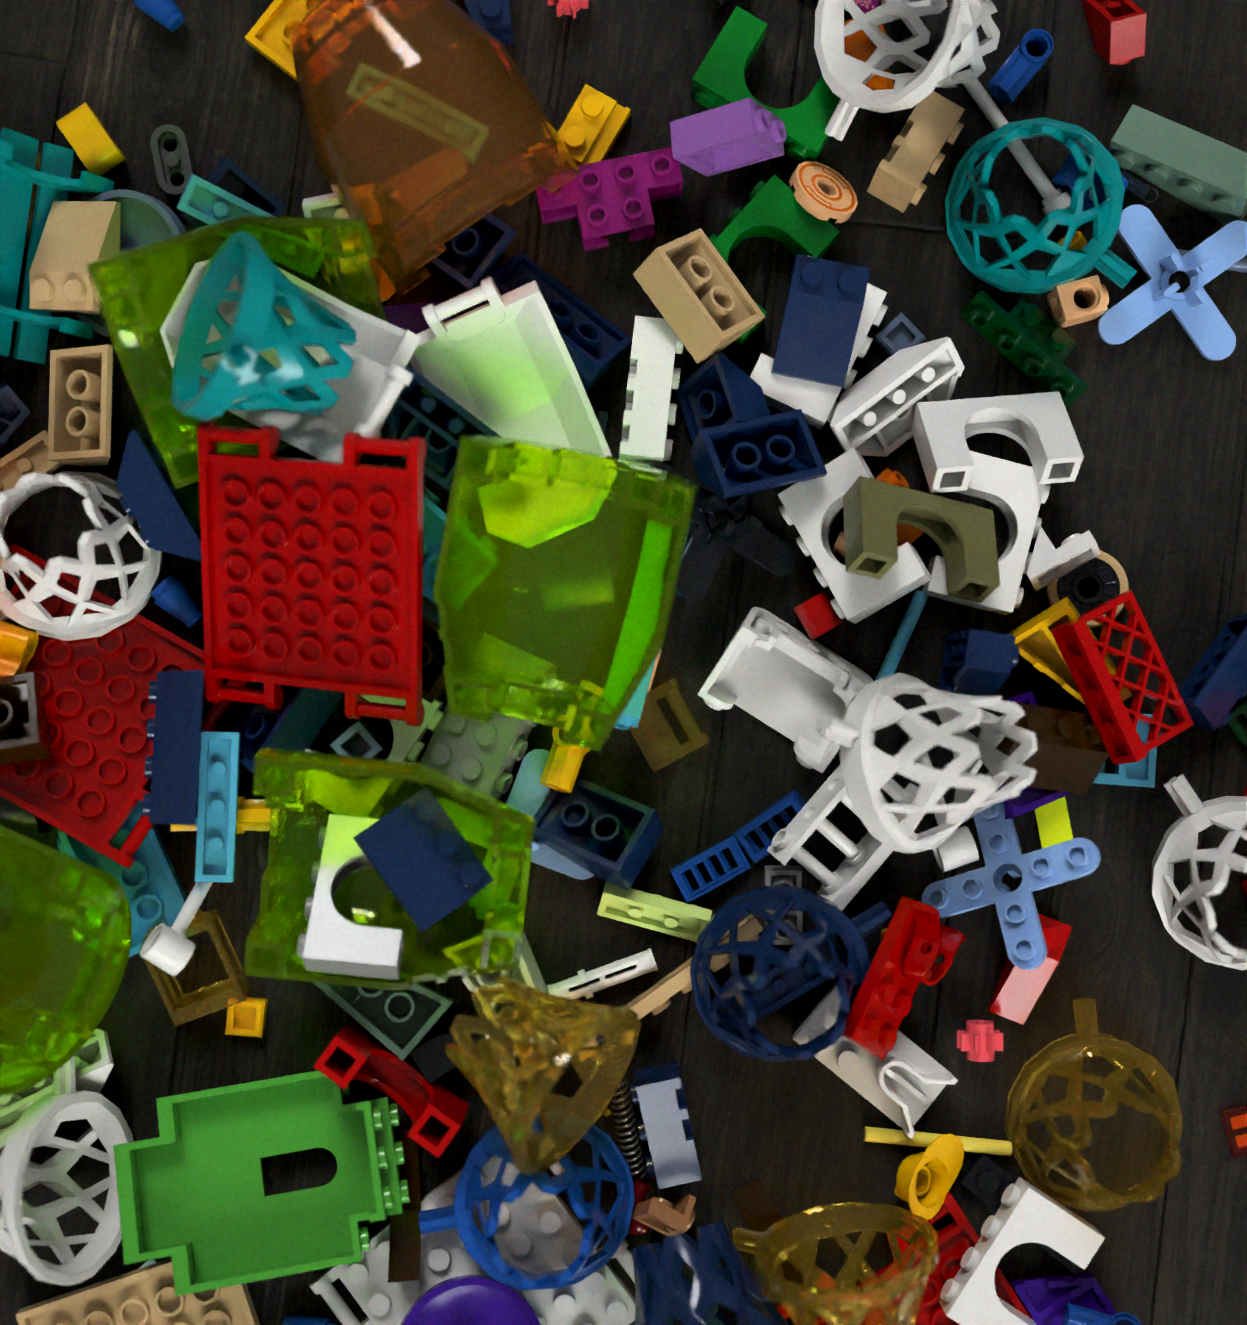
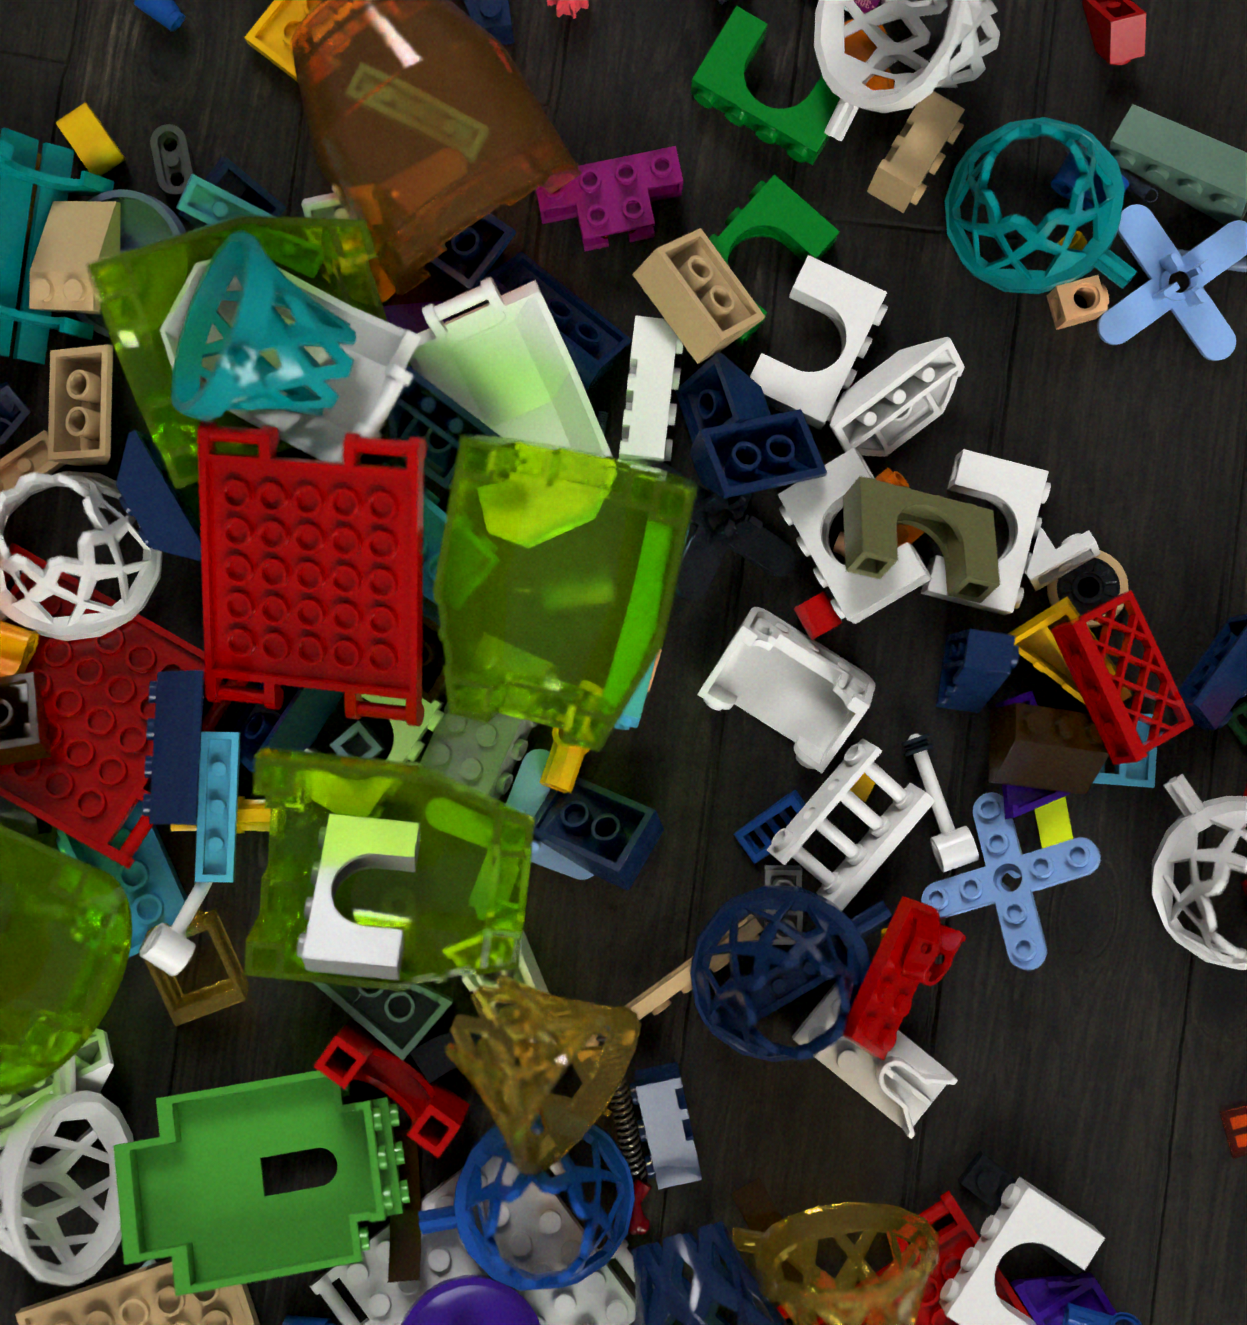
(177, 601): blue cone -> none
(247, 1018): yellow tile -> none
(423, 859): dark blue slope -> none
(592, 126): yellow plate -> none
(644, 964): white pin -> none
(653, 912): yellowish green plate -> none
(655, 734): clear yellow plate -> none
(665, 1216): medium nougat bracket -> none
(704, 856): blue slope -> none
(727, 137): medium lavender window -> none
(820, 320): dark blue slope -> none
(823, 192): light nougat tile -> none
(869, 769): white piece -> none
(899, 335): sand blue tile -> none
(903, 634): medium azure bar -> none
(923, 1139): light yellow bar -> none
(929, 1175): yellow piece -> none
(980, 1040): coral gear -> none
(1020, 988): slope -> none
(1021, 66): blue piece -> none
(1028, 342): dark green bracket -> none
(1033, 420): white arch -> none
(1053, 198): white piece -> none
(1066, 1059): clear yellow piece -> none

